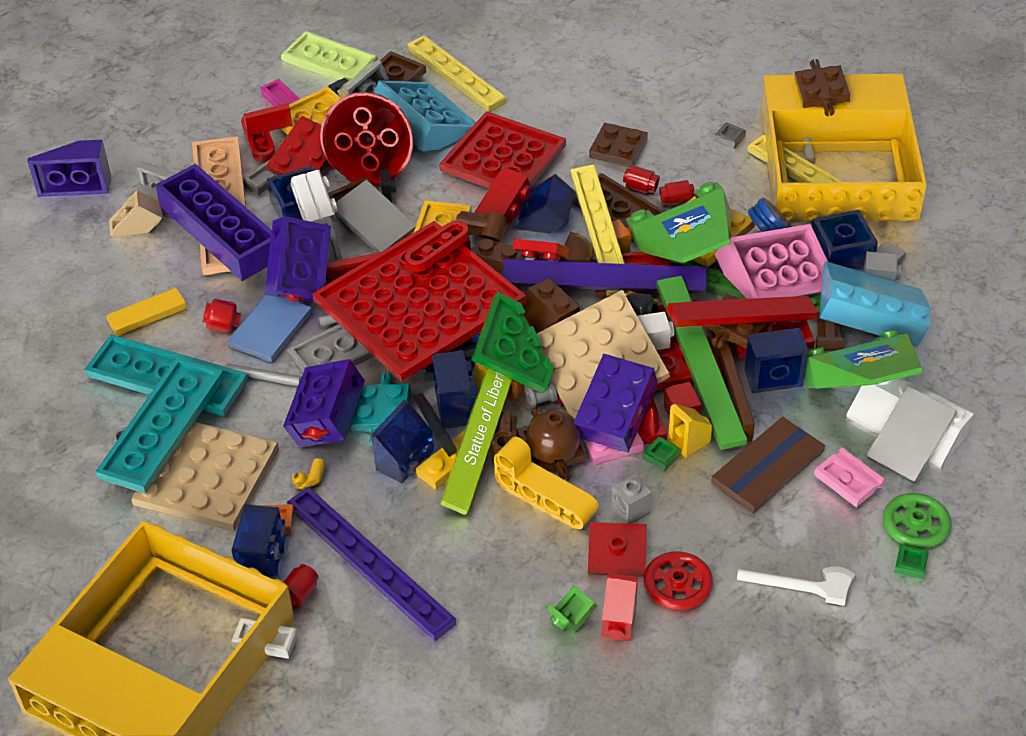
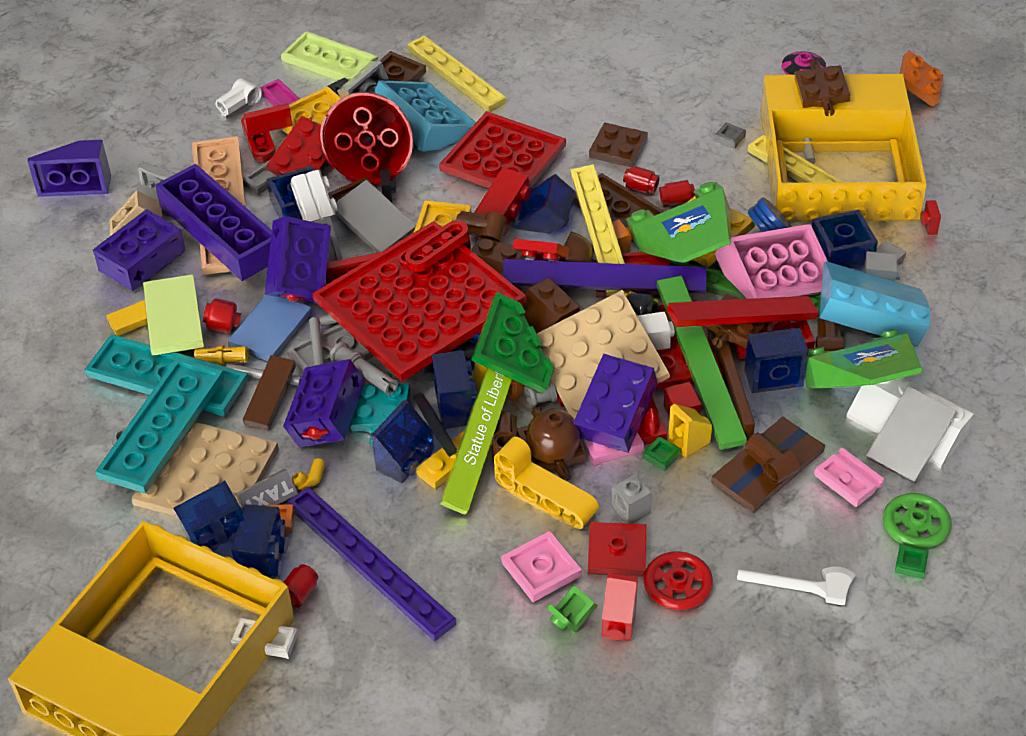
(139, 250): none -> dark purple piece
(173, 315): none -> yellowish green tile
(210, 517): none -> clear blue brick
(222, 354): none -> yellow pin
(242, 93): none -> white piece
(269, 392): none -> reddish brown tile
(269, 491): none -> light grey tile
(316, 341): none -> light grey bar
(342, 351): none -> light grey pin
(541, 566): none -> bright pink plate
(775, 463): none -> reddish brown piece
(800, 61): none -> dish
(921, 78): none -> orange plate
(931, 217): none -> red plate

